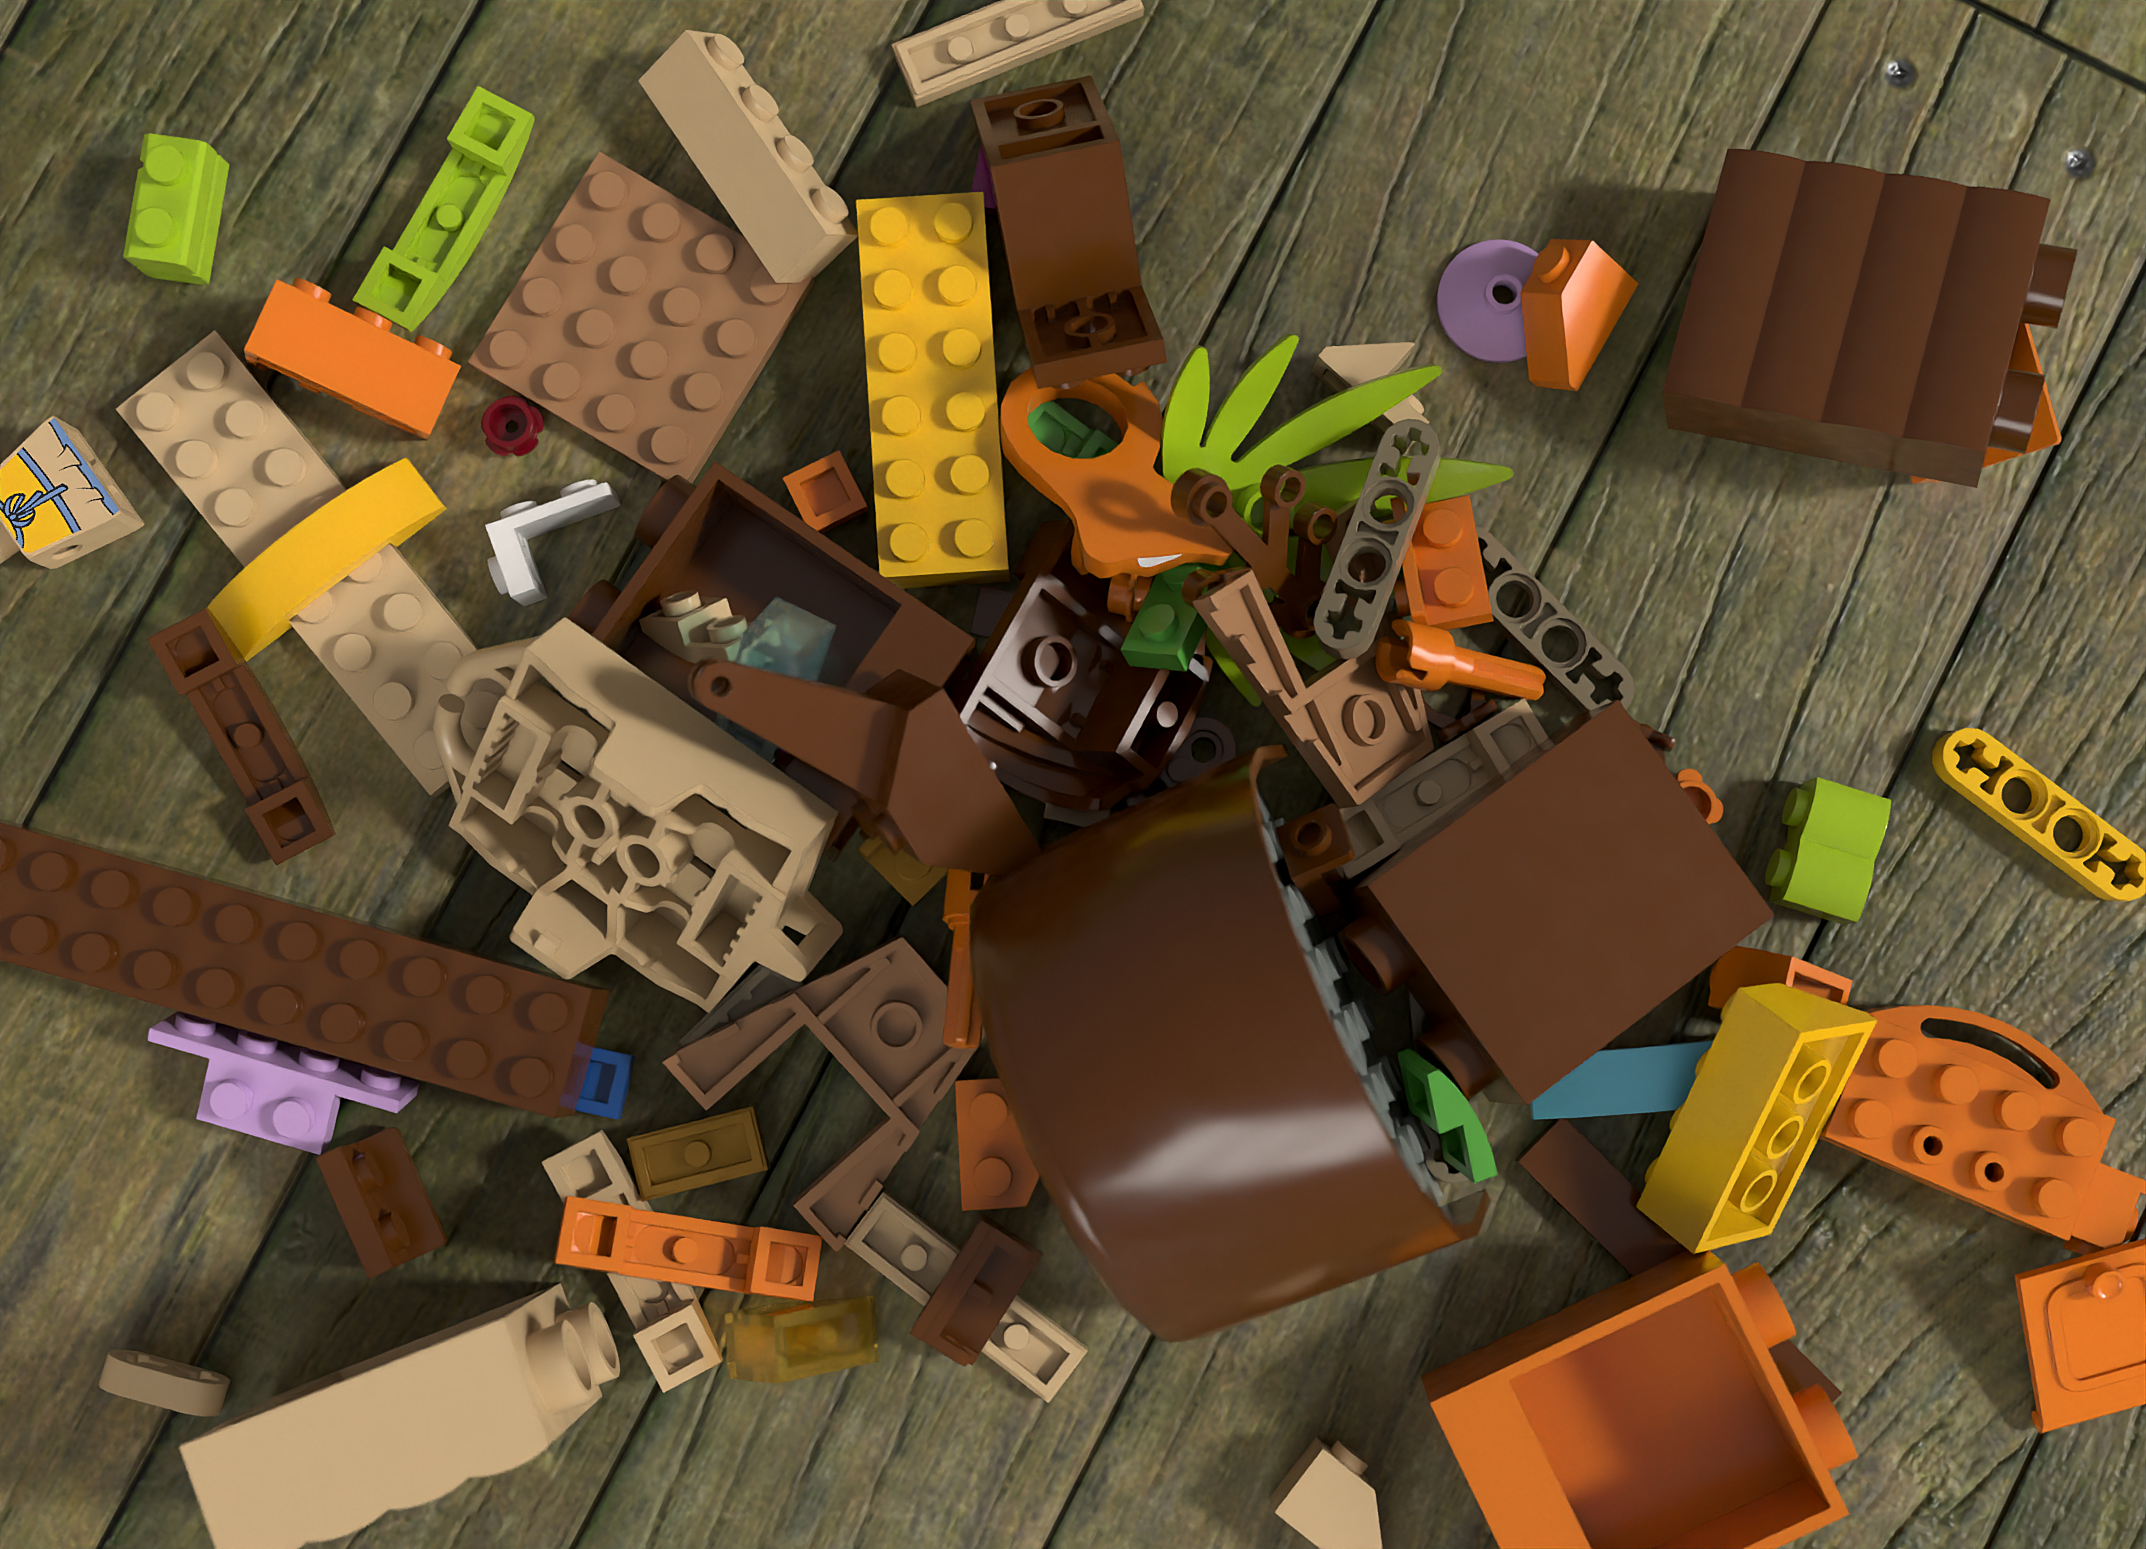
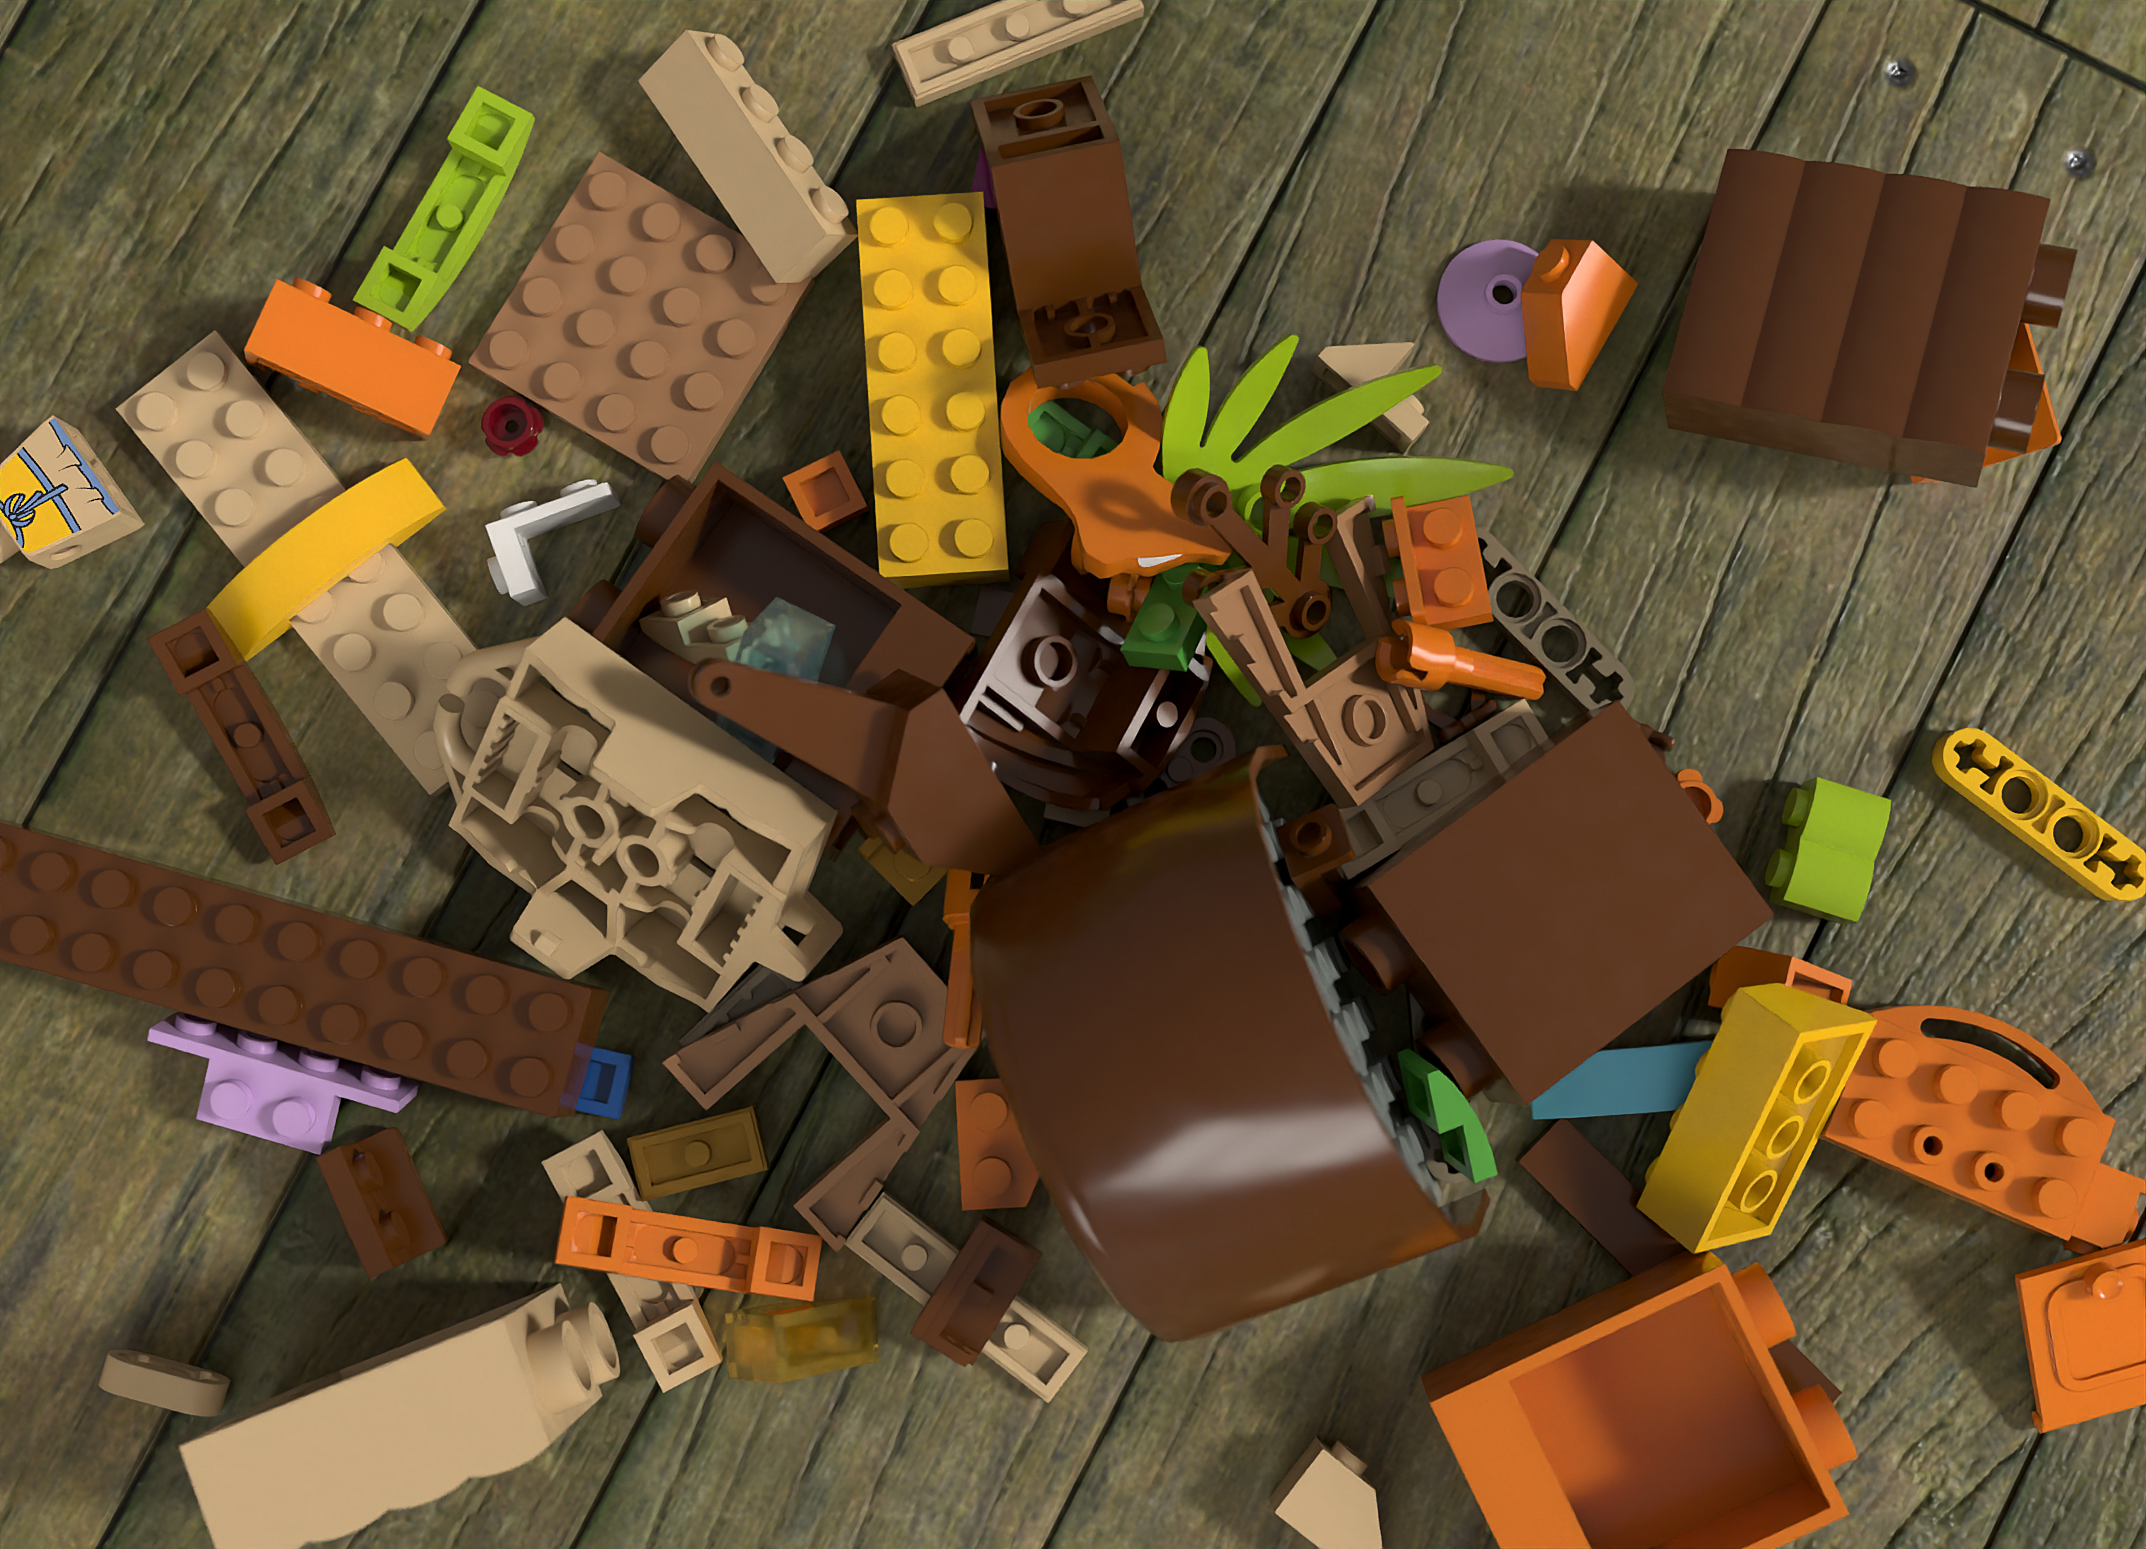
(176, 209): lime brick -> none
(1384, 540): dark tan beam -> none

